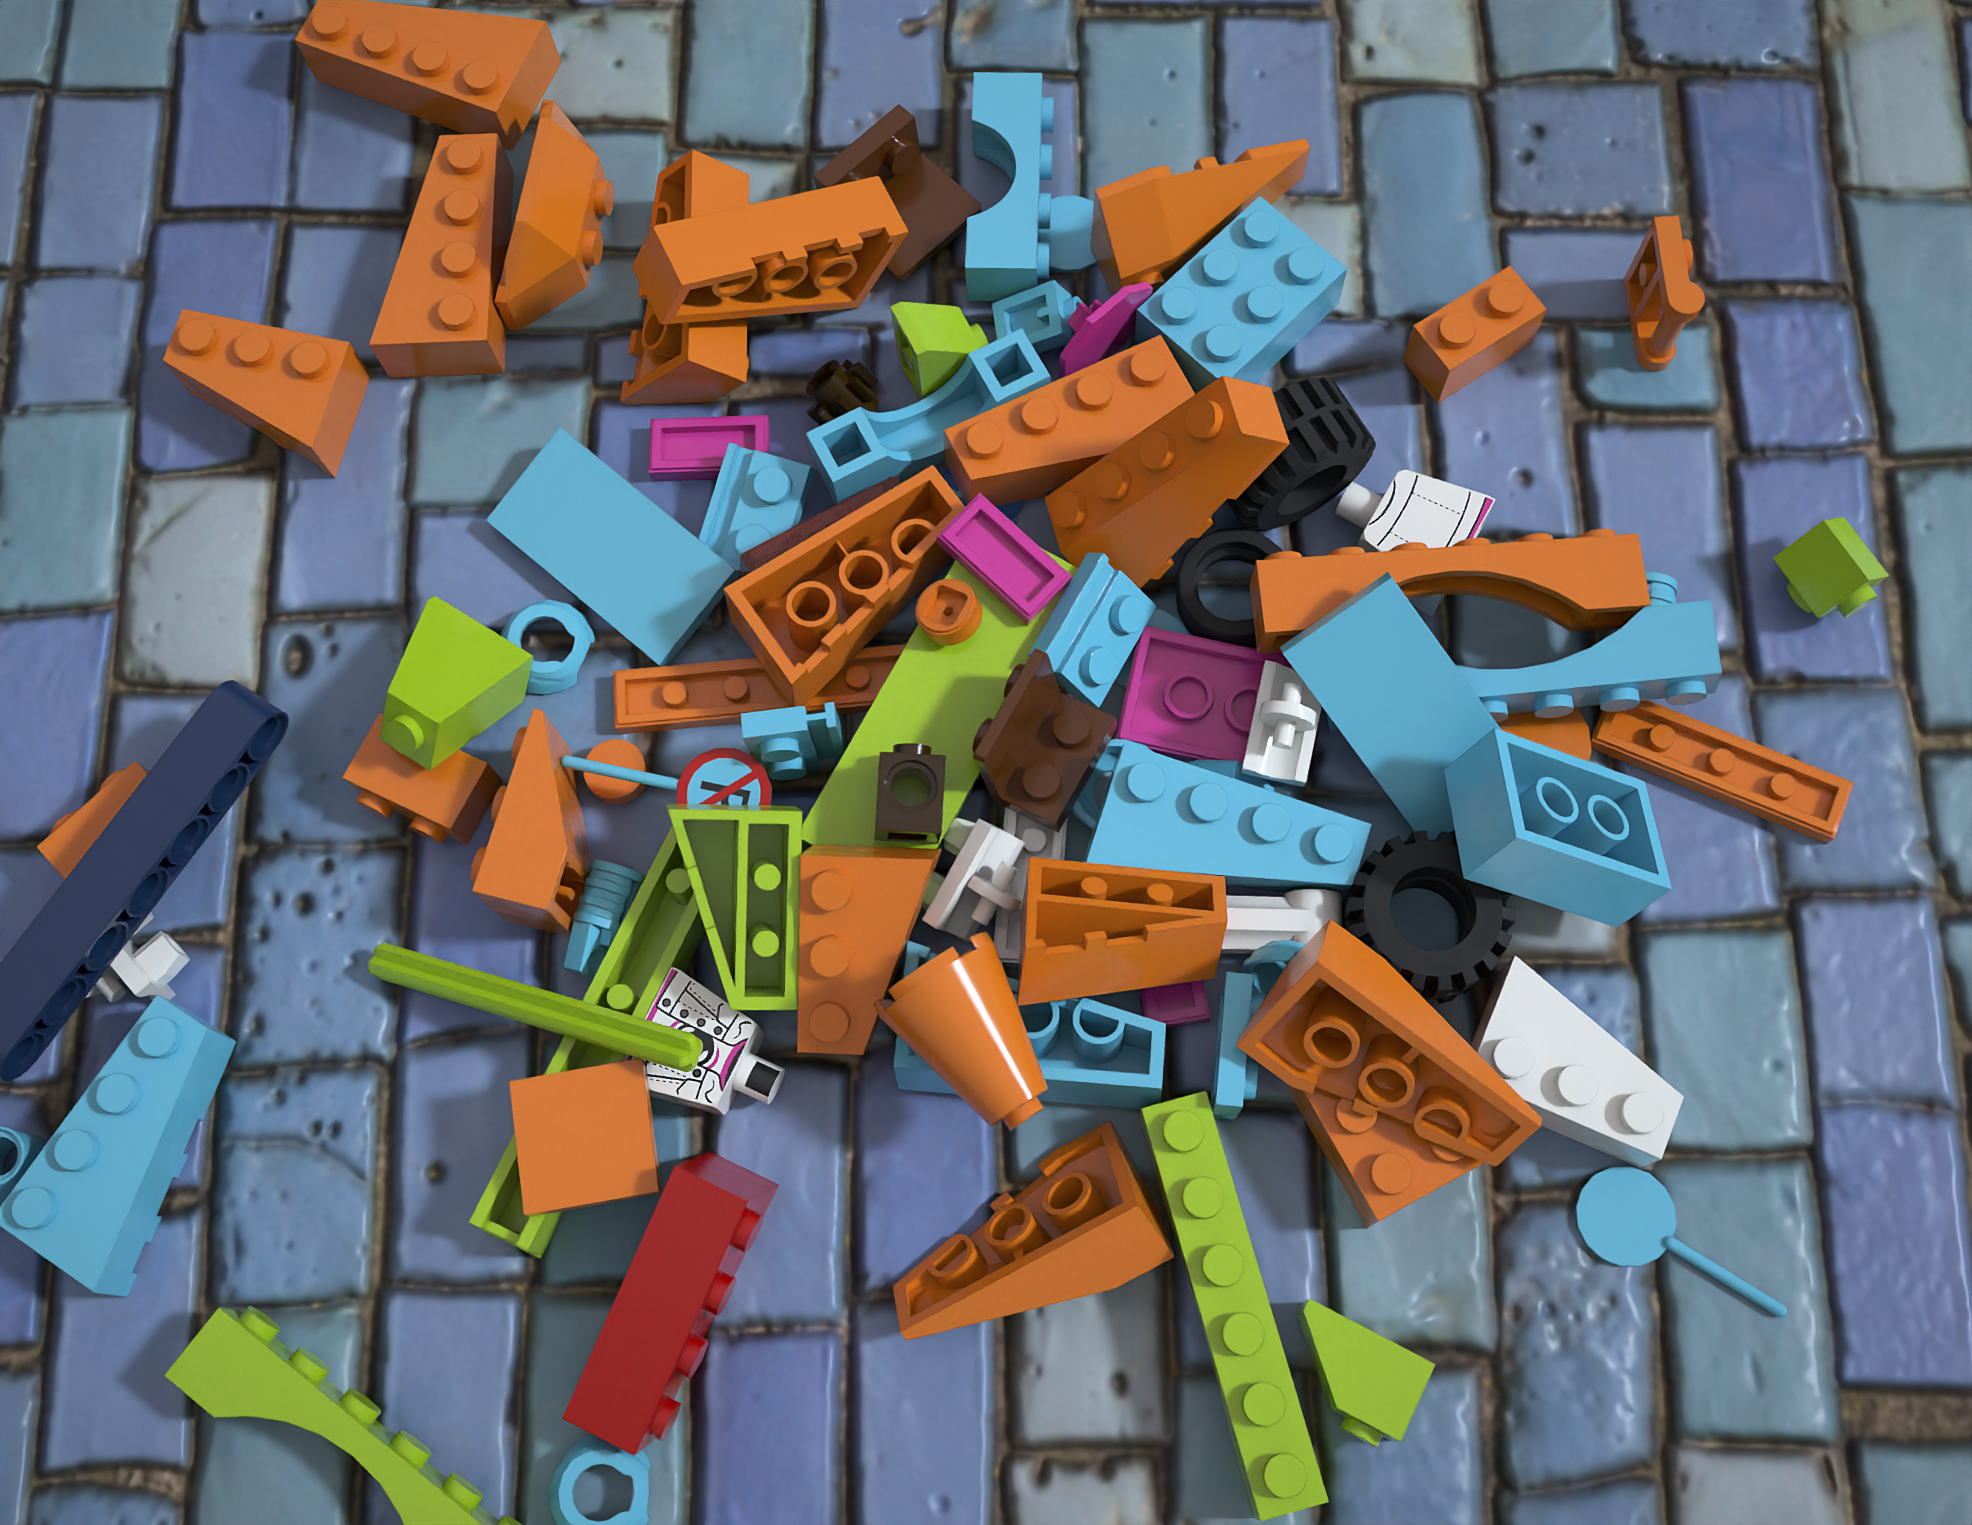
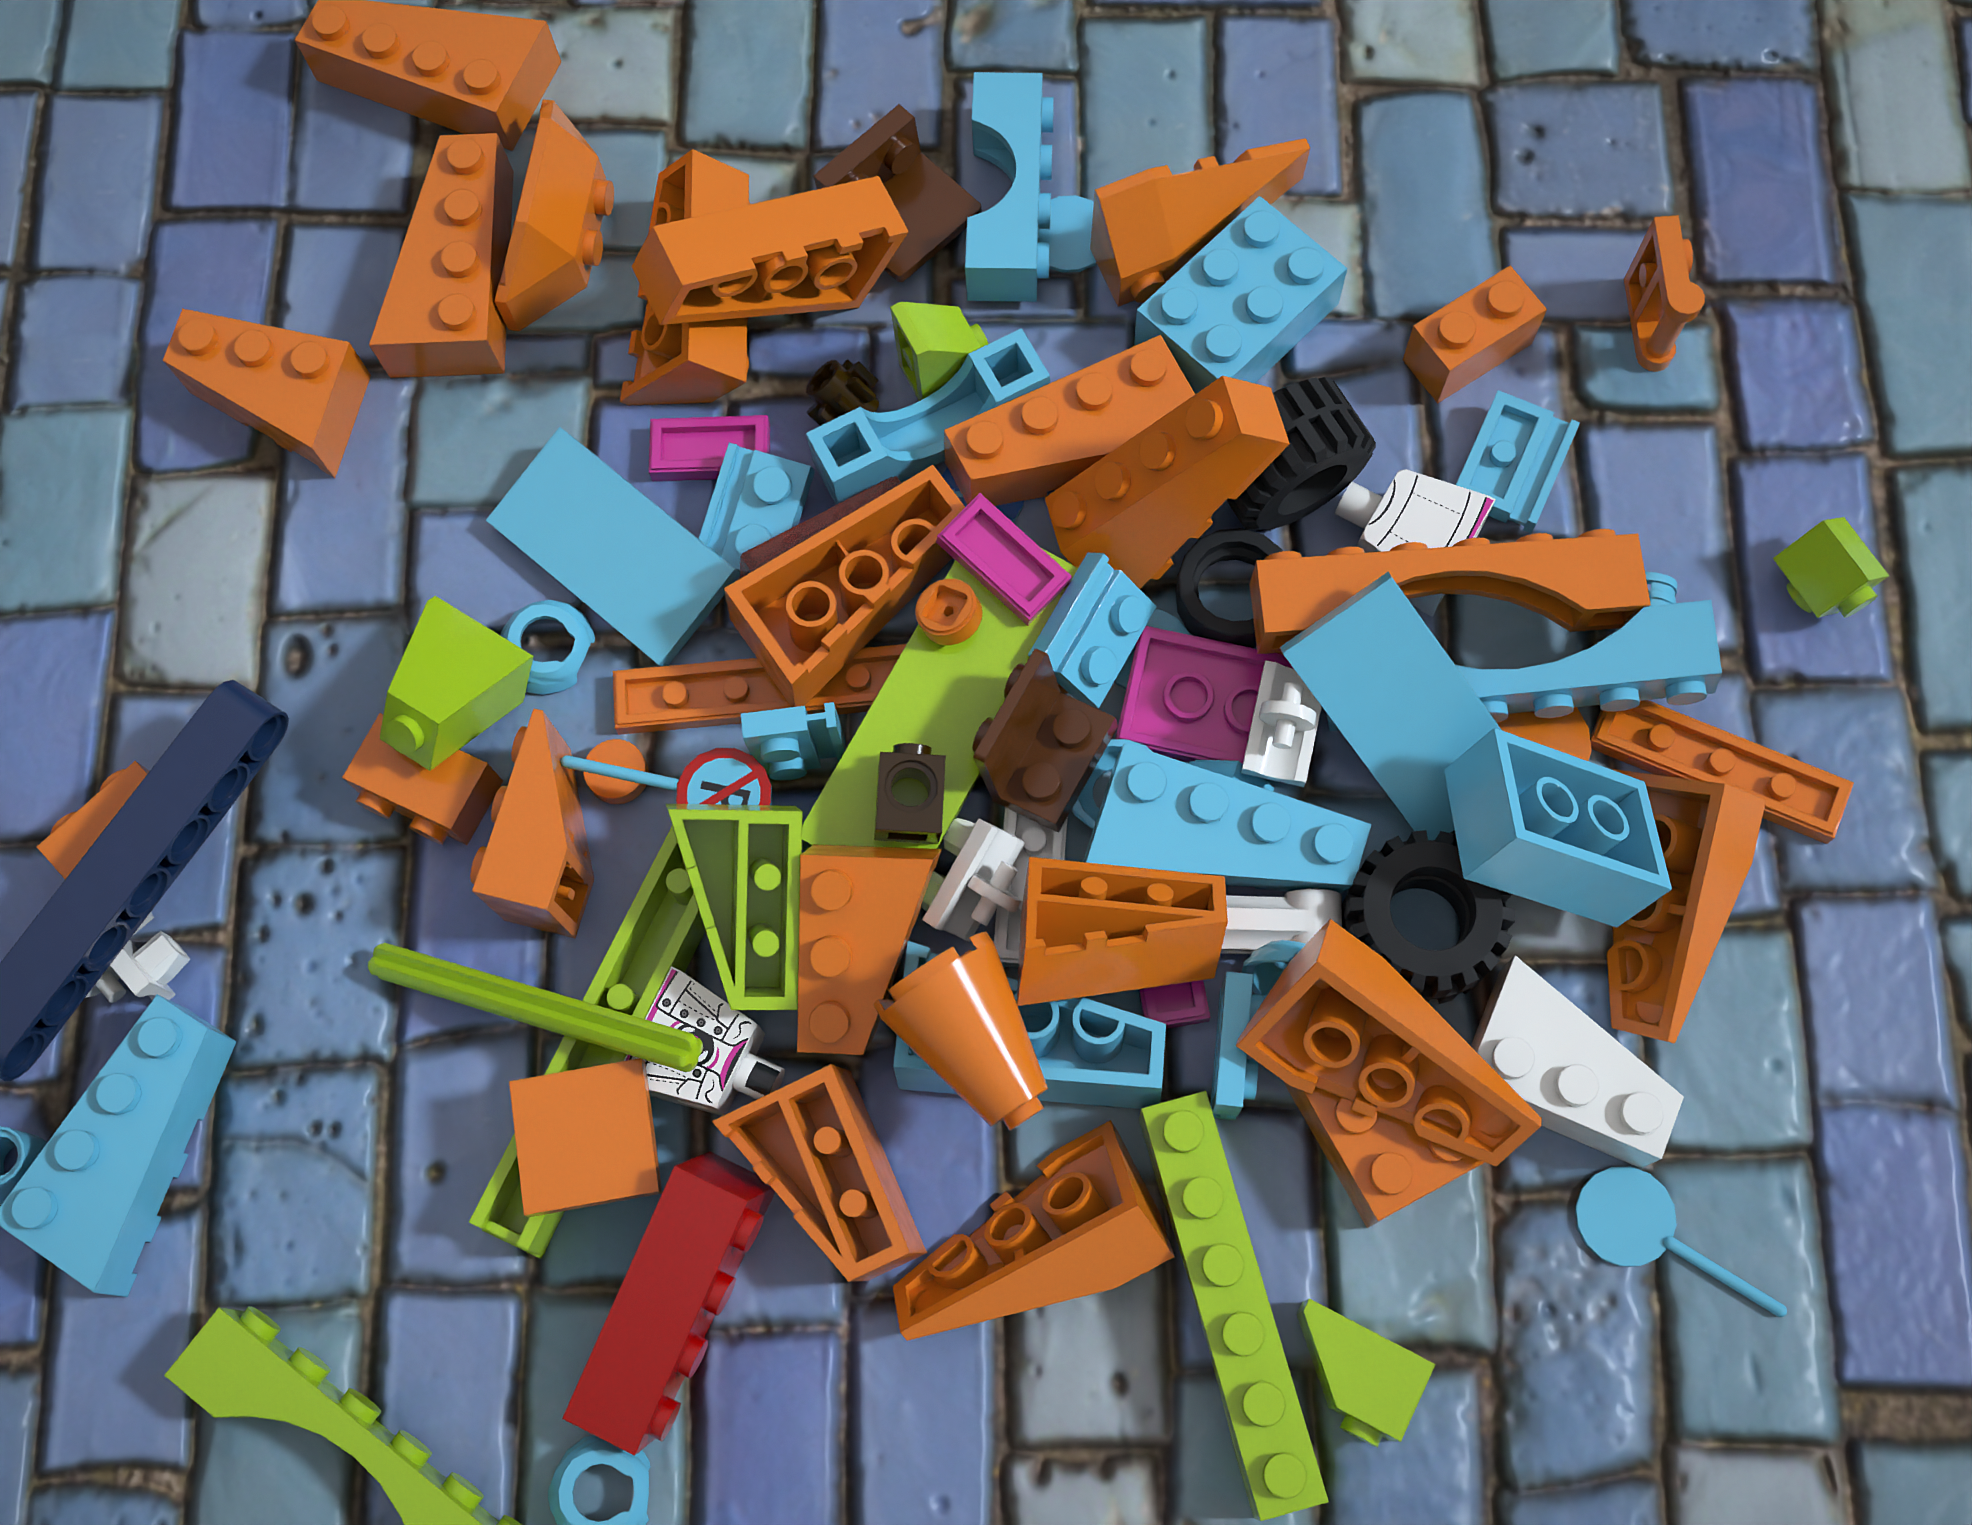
(599, 915): medium azure hinge -> none
(829, 1170): none -> orange wedge
(1040, 313): medium azure bracket -> none
(1102, 328): dark pink piece -> none
(1517, 458): none -> medium azure plate
(1665, 949): none -> orange wedge

